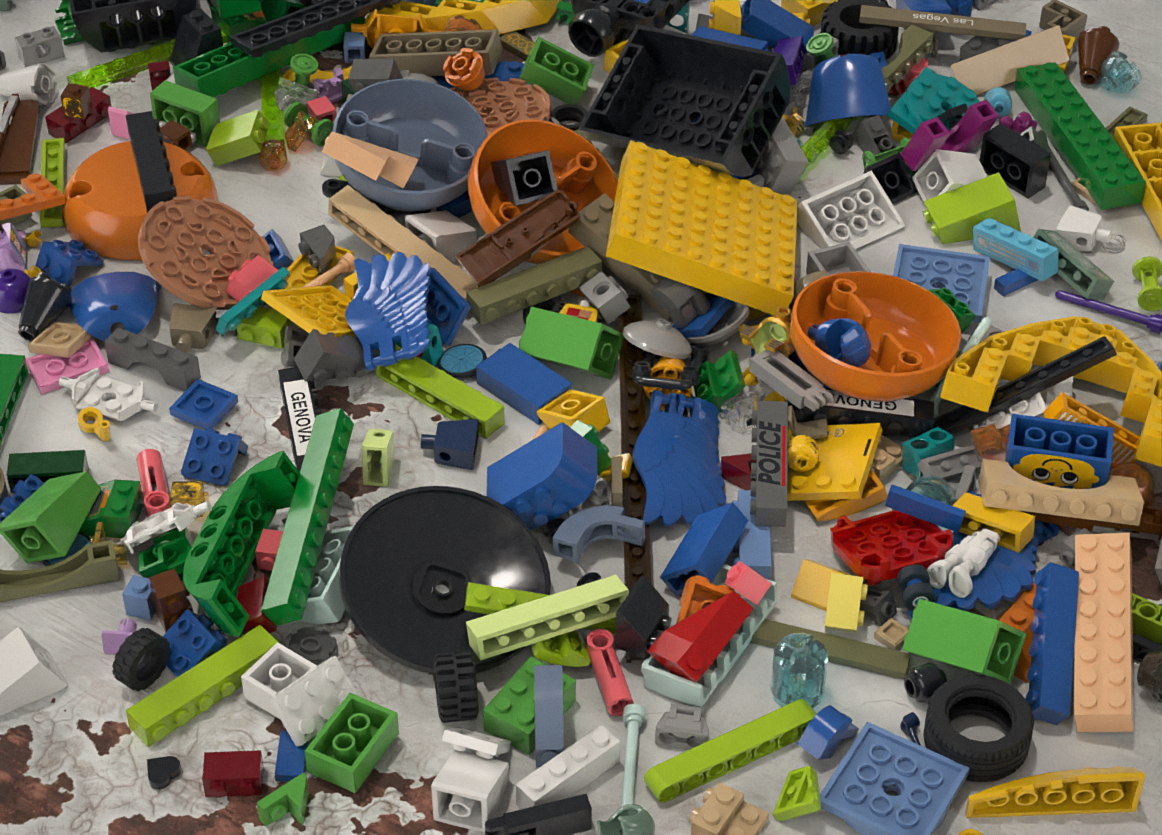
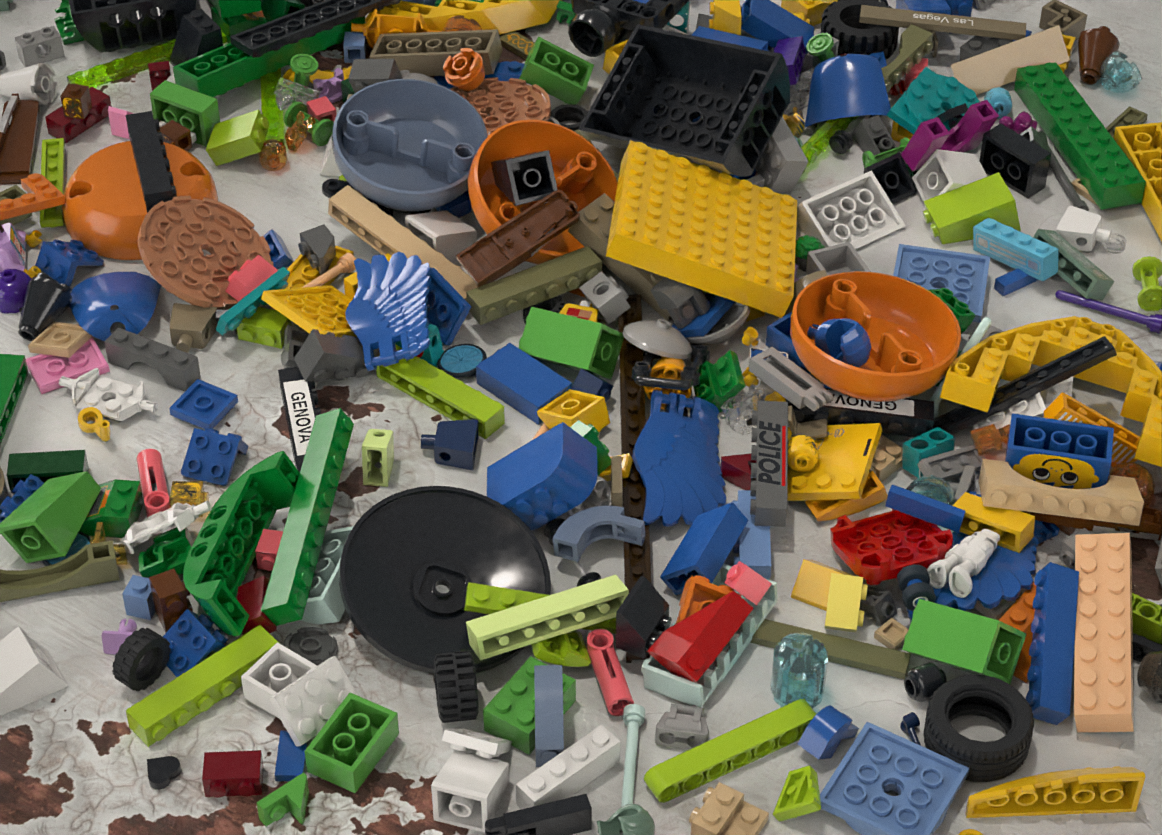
(370, 158): light nougat slope -> none
(592, 384): none -> dark blue brick
(770, 334): piece -> none
(803, 246): none -> green piece

